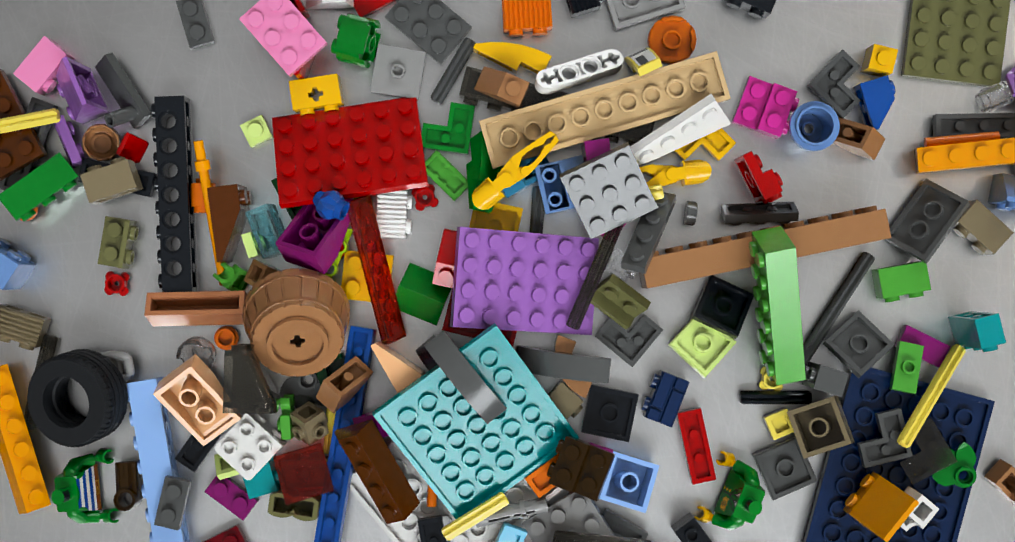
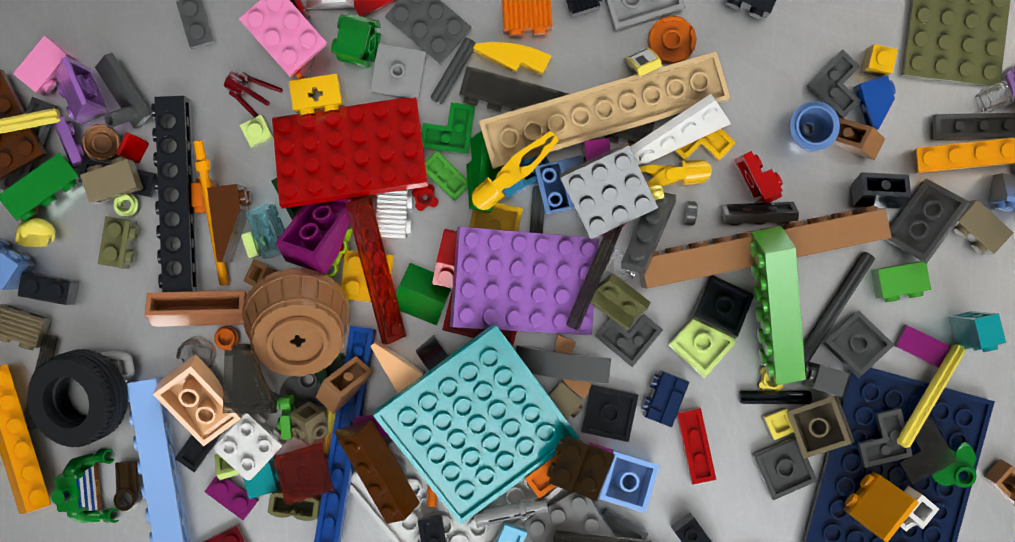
(34, 233): none -> light yellow hair
(48, 288): none -> black brick
(111, 288): red plate -> none
(118, 205): none -> yellowish green plate
(172, 502): dark grey plate -> none
(232, 277): bright green plate -> none
(239, 84): none -> dark red plant
(331, 205): blue rock -> none
(465, 377): dark grey slope -> none
(475, 516): light yellow axle -> none
(502, 86): medium nougat slope -> none
(577, 68): white beam -> none
(740, 496): green torso -> none
(765, 107): dark pink plate -> none
(881, 190): none -> black brick
(906, 367): bright green plate -> none
(963, 138): orange bar -> none

